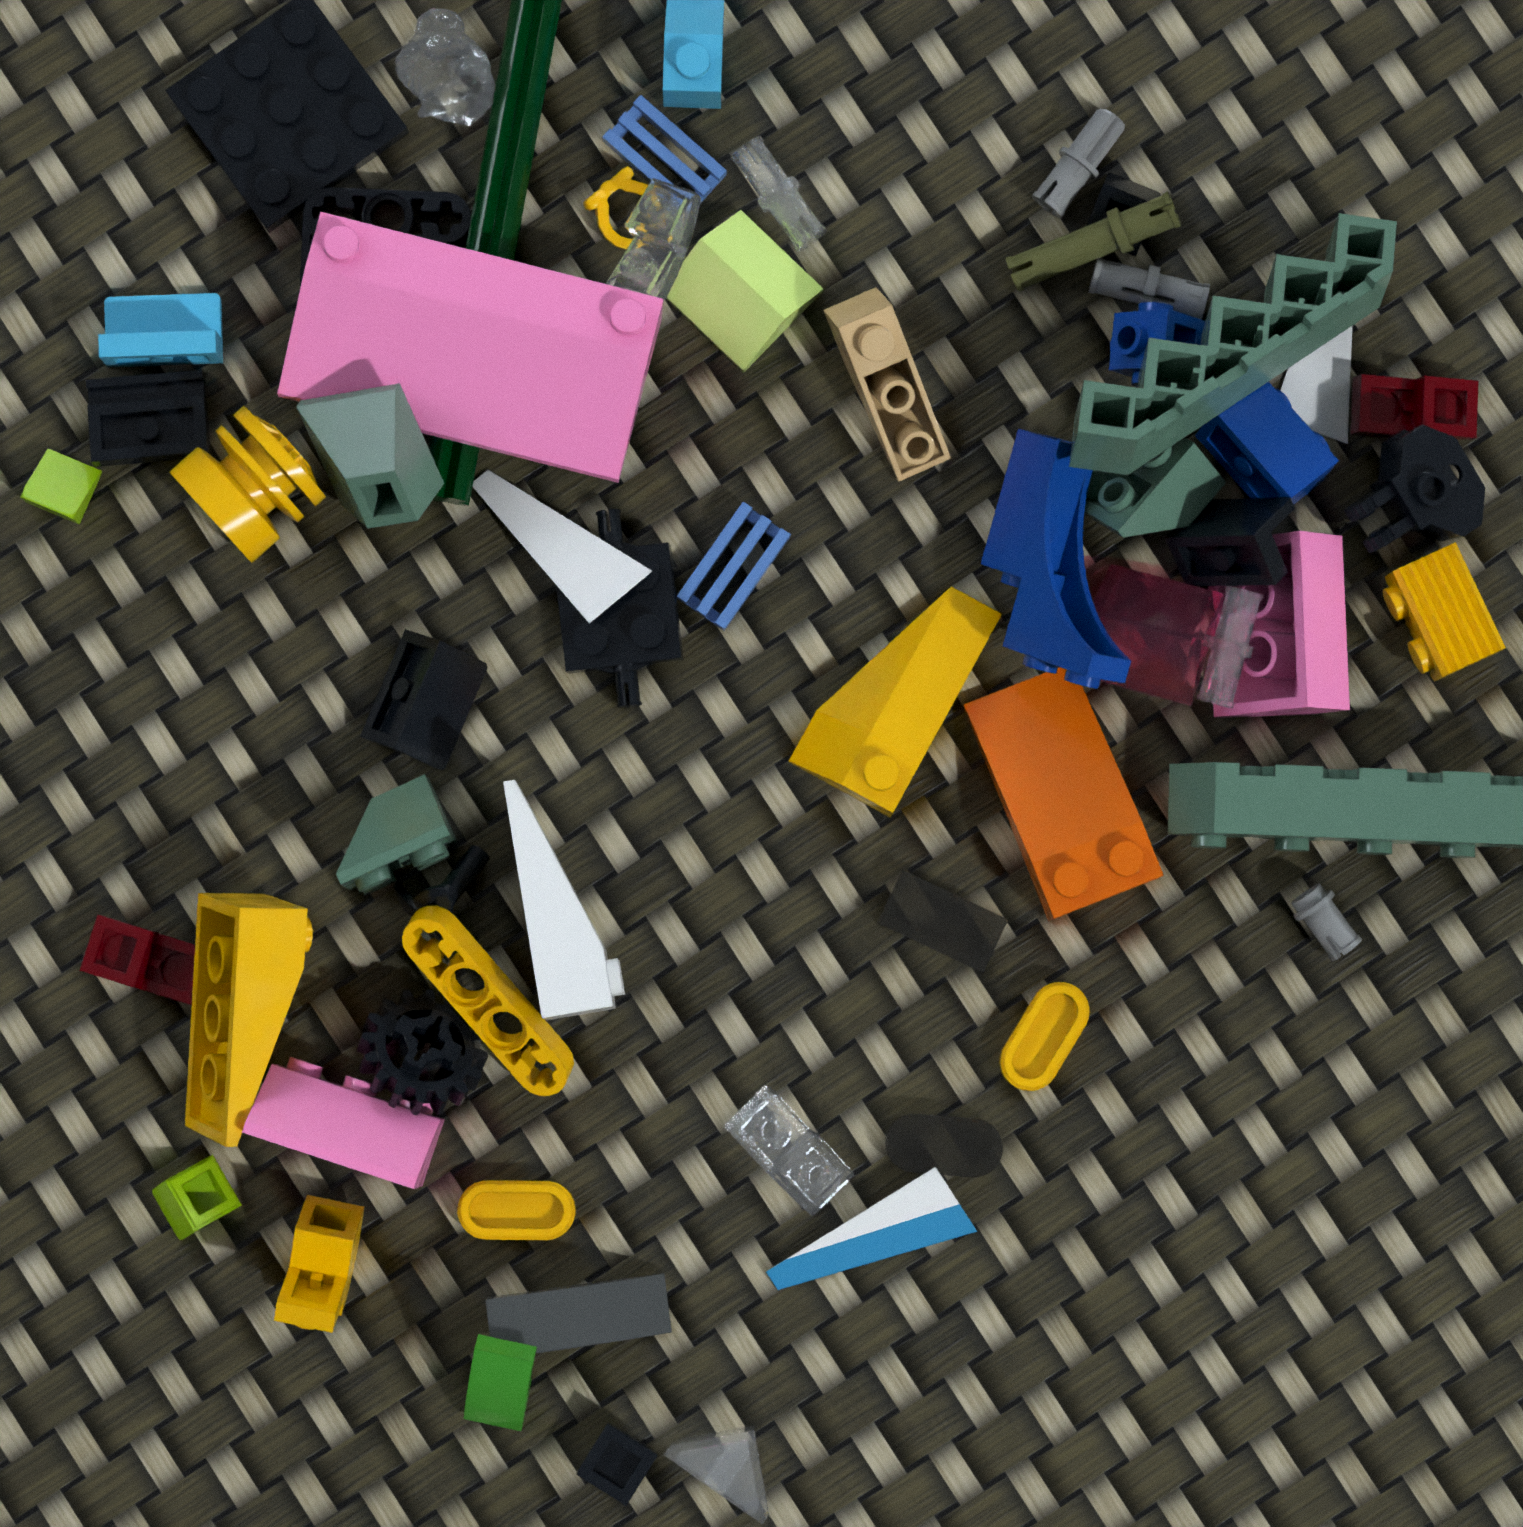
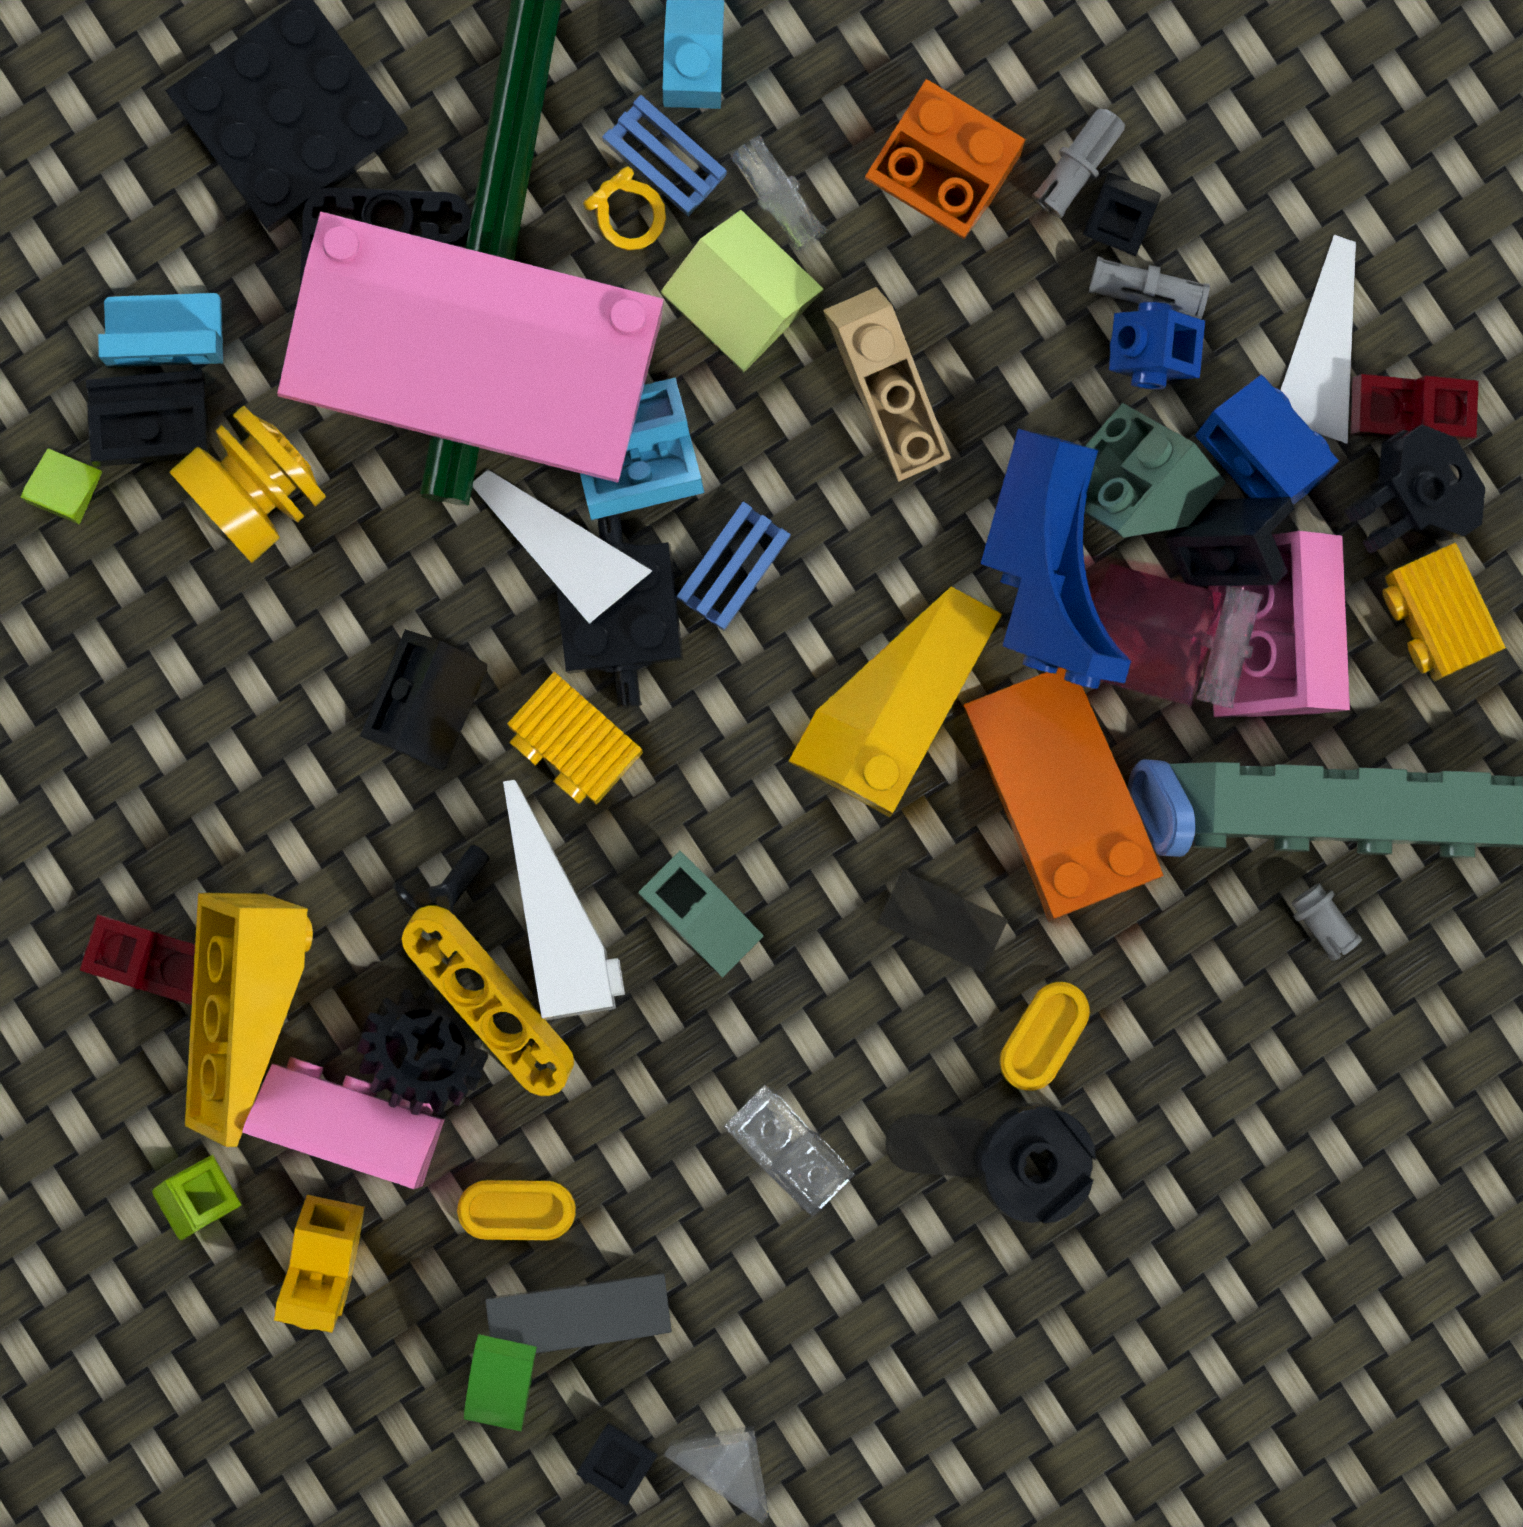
(373, 454): sand green slope -> none
(394, 832): sand green slope -> none
(446, 69): clear piece -> none
(573, 739): none -> yellow brick
(658, 459): none -> medium azure slope
(661, 234): clear slope -> none
(701, 913): none -> sand green slope
(902, 1222): dark azure sticker -> none
(946, 159): none -> orange slope
(1068, 1167): none -> black plate
(1094, 241): olive pin -> none
(1162, 807): none -> medium blue tile
(1239, 349): sand green brick -> none

